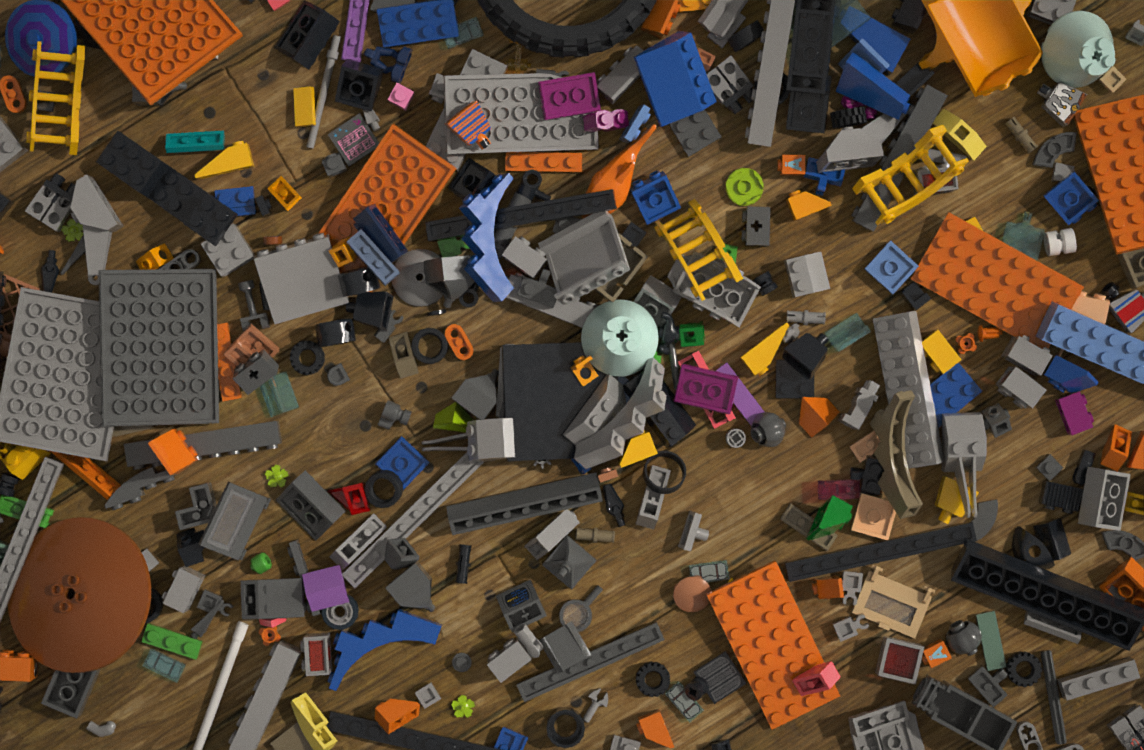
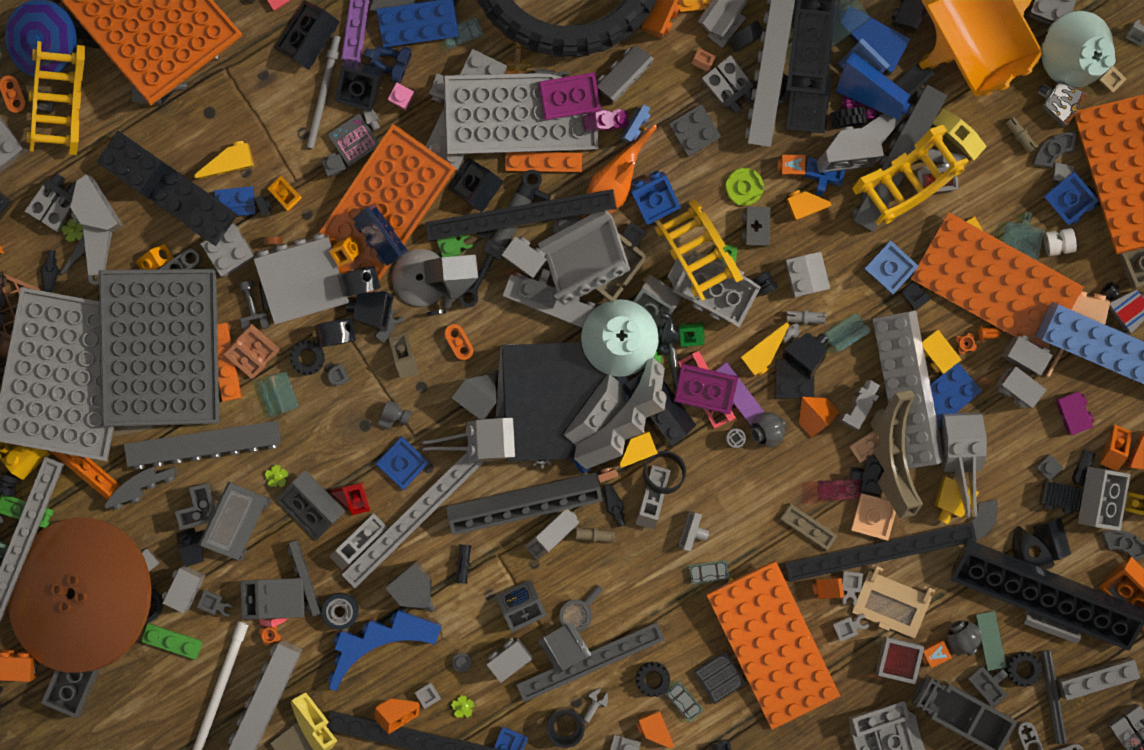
(103, 730): light grey arm -> none
(164, 665): clear light blue tile -> none
(173, 451): orange slope -> none
(195, 141): teal plate -> none
(203, 624): dark grey piece -> none
(255, 371): dark grey brick -> none
(261, 563): bright green piece -> none
(304, 106): yellow tile -> none
(317, 654): light grey piece -> none
(325, 588): medium lavender slope -> none
(373, 257): sand blue plate -> none
(375, 500): black tyre -> none
(400, 554): dark grey slope -> none
(429, 331): black tyre -> none
(452, 418): lime slope -> none
(470, 125): torso -> none
(479, 237): arch -> none
(527, 638): light grey bar -> none
(569, 562): dark grey piece -> none
(583, 362): light orange bracket -> none
(675, 78): blue slope -> none
(691, 594): nougat dish -> none
(696, 688): black wheel -> none
(817, 679): coral slope -> none
(829, 518): green slope -> none
(996, 420): dark grey brick -> none
(1068, 376): blue slope -> none

